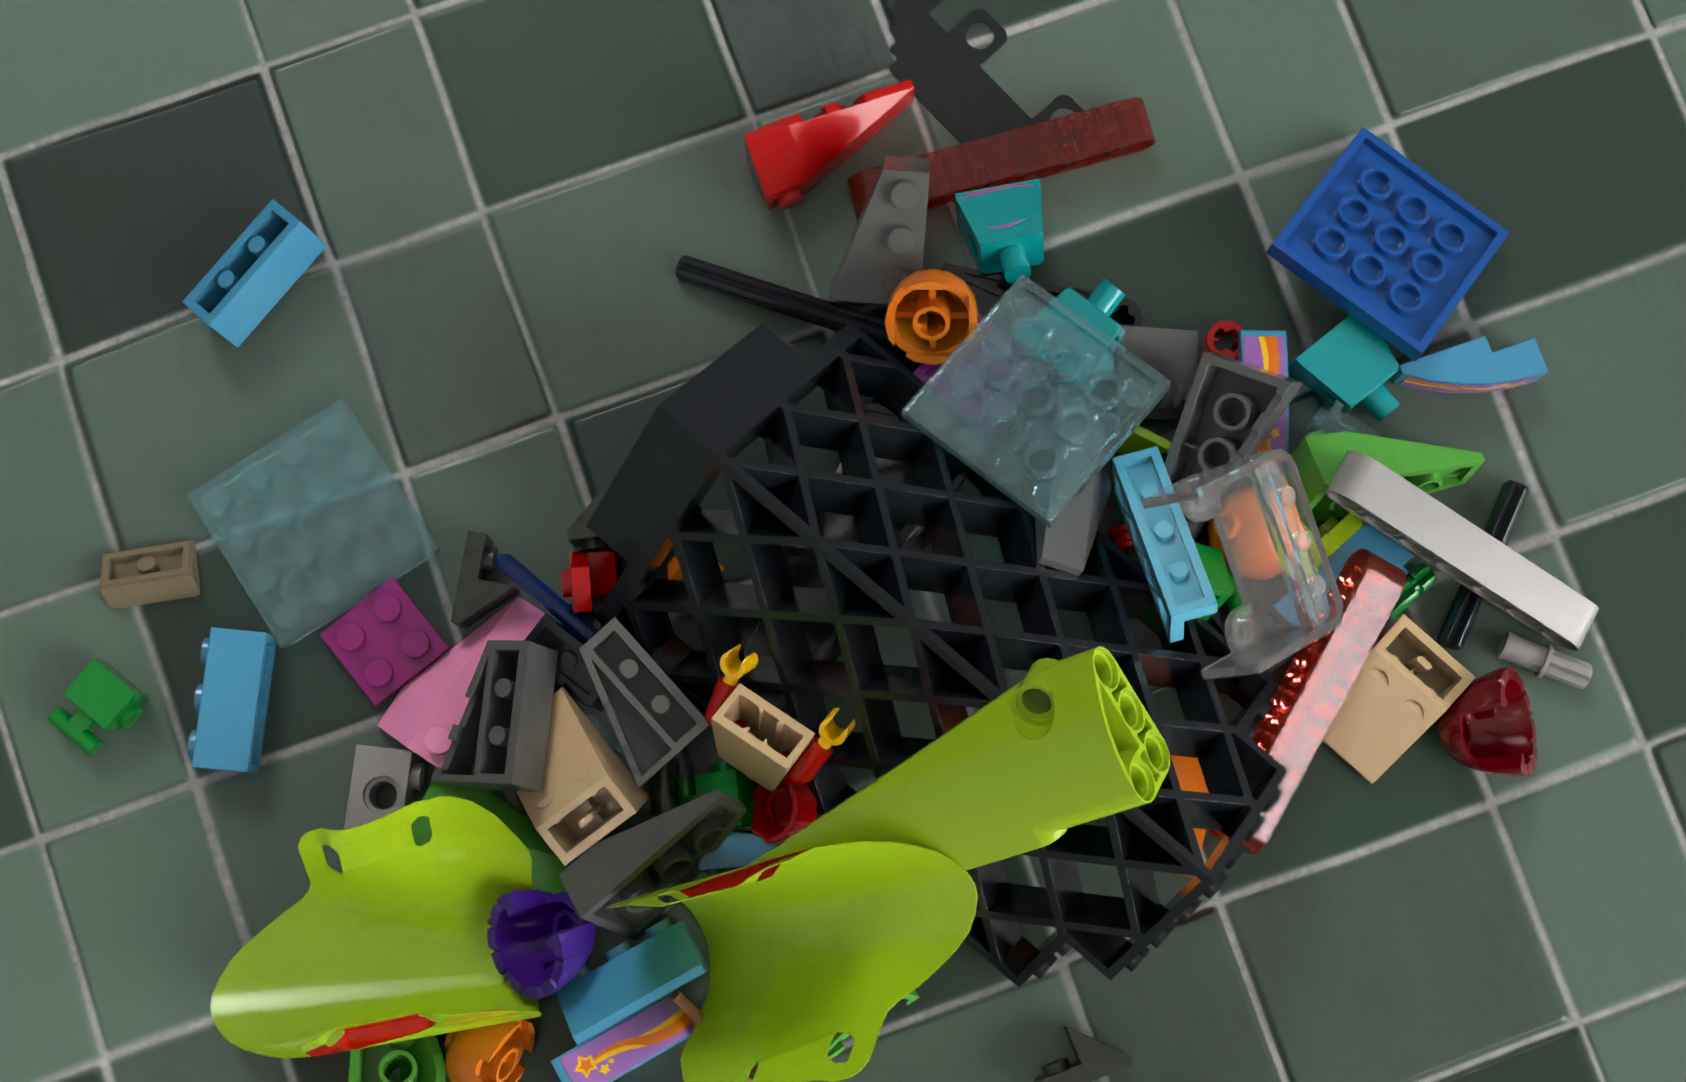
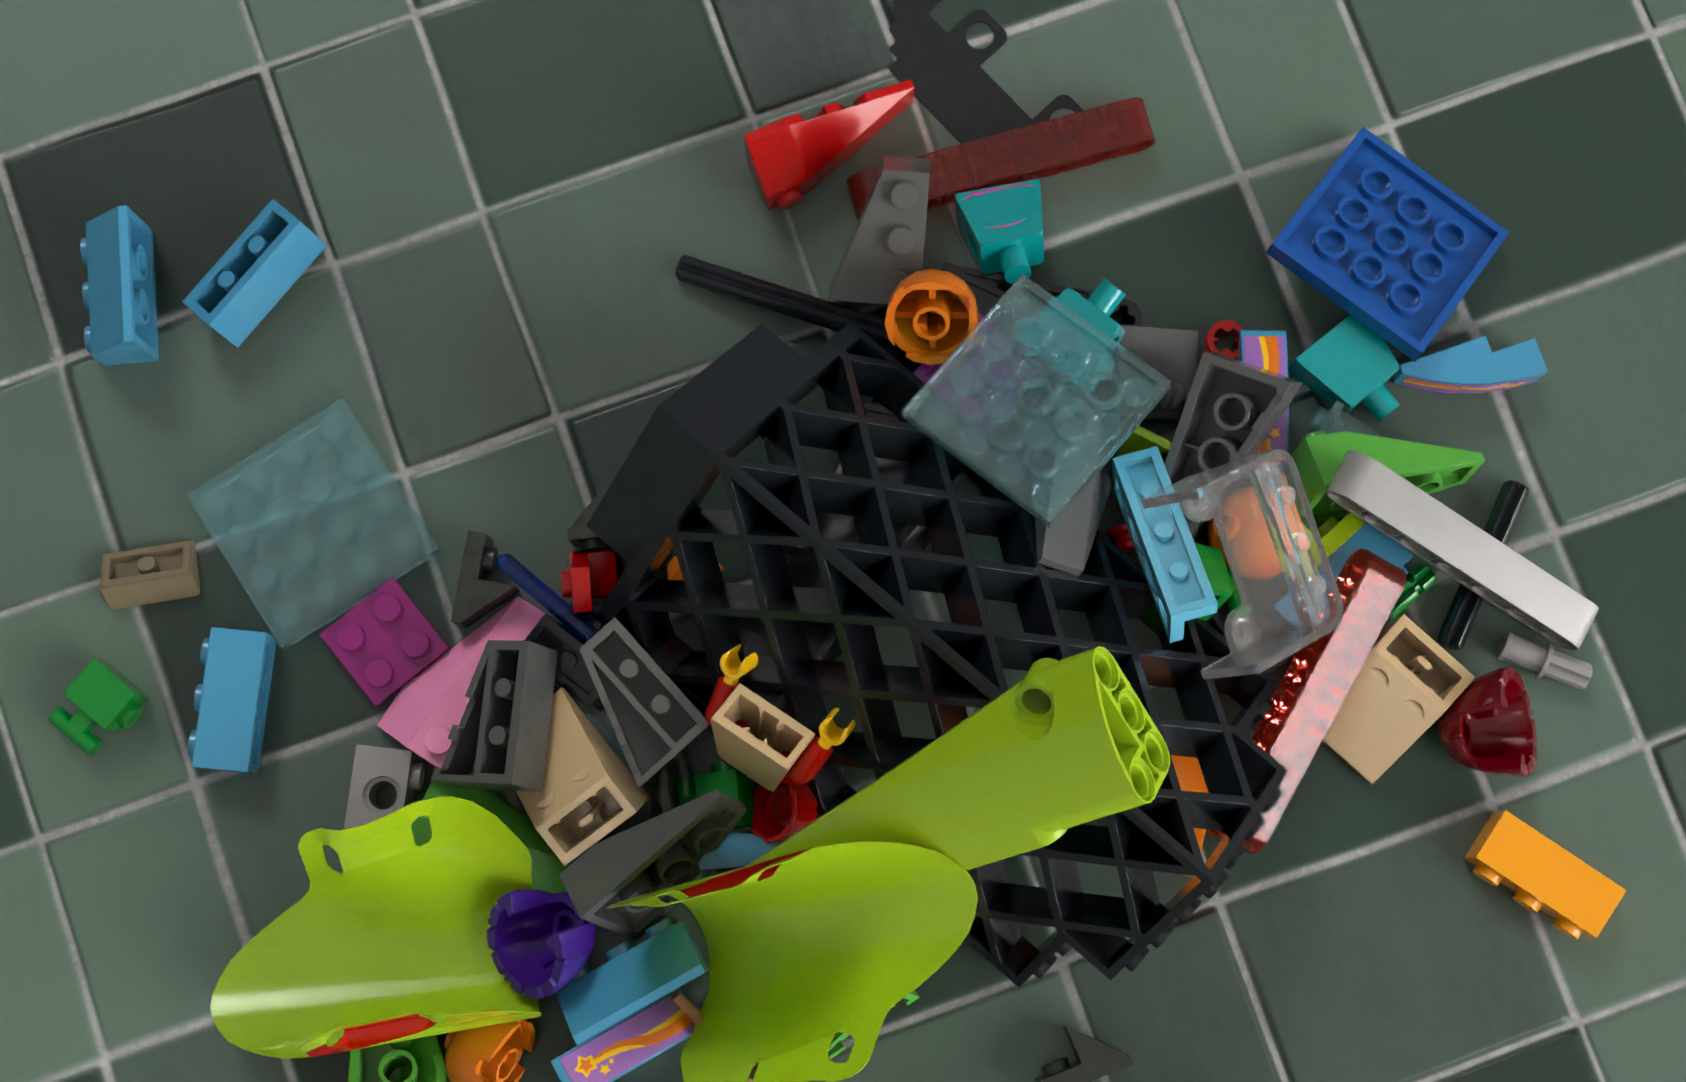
(120, 289): none -> dark azure slope
(1544, 876): none -> light orange brick

